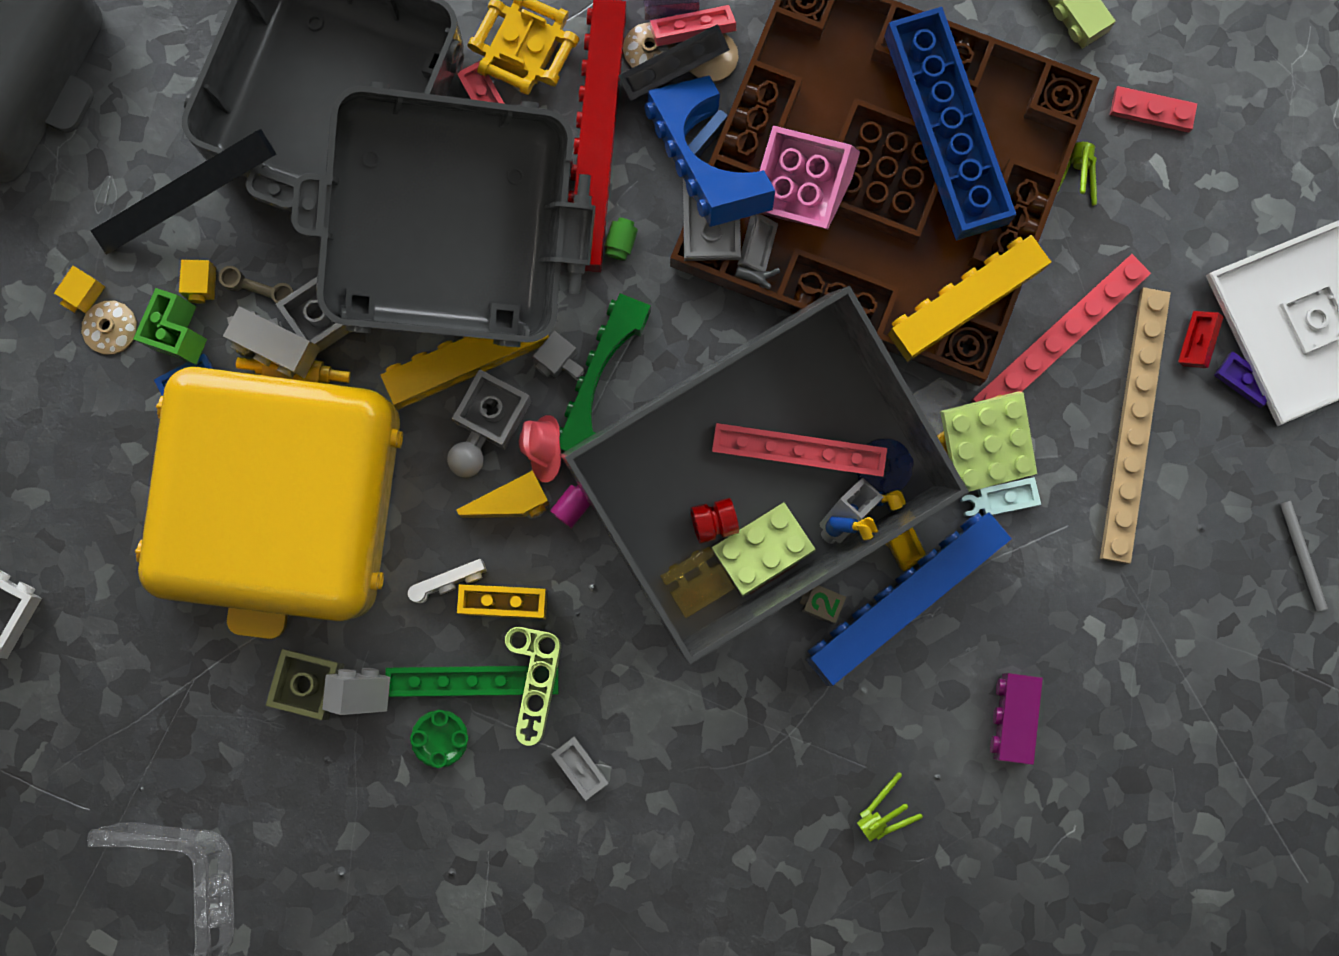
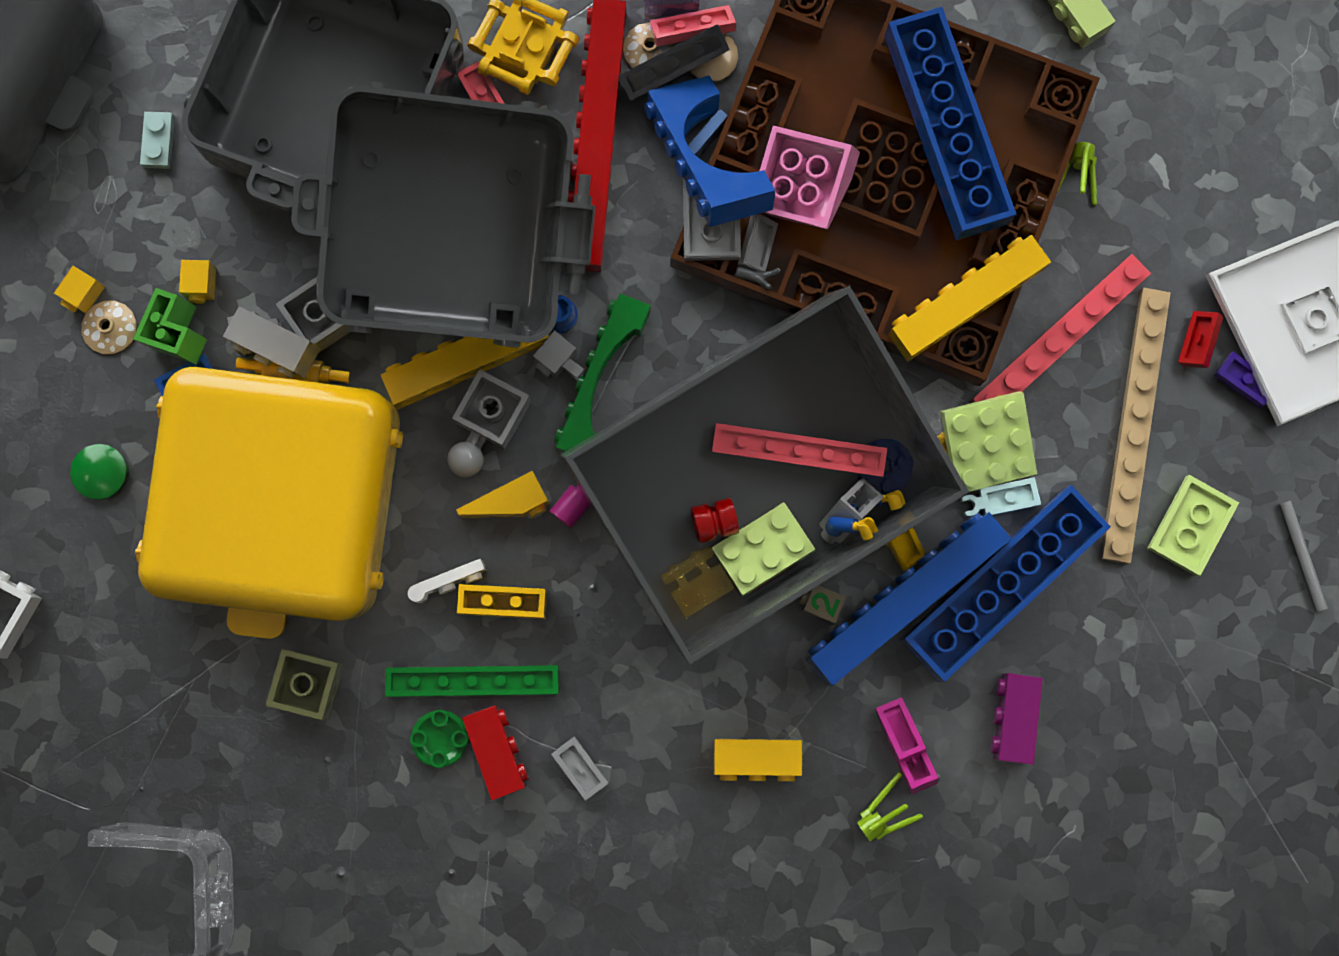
(98, 471): none -> green dish
(157, 140): none -> light aqua plate
(184, 191): black tile -> none
(234, 280): dark tan bar -> none
(356, 692): light grey brick -> none
(495, 751): none -> red brick
(533, 687): yellowish green beam -> none
(542, 446): coral piece -> none
(566, 316): none -> blue piece
(620, 239): bright green brick -> none
(757, 759): none -> yellow brick
(907, 746): none -> dark pink slope
(1005, 583): none -> blue brick
(1153, 109): coral plate -> none
(1193, 525): none -> yellowish green plate

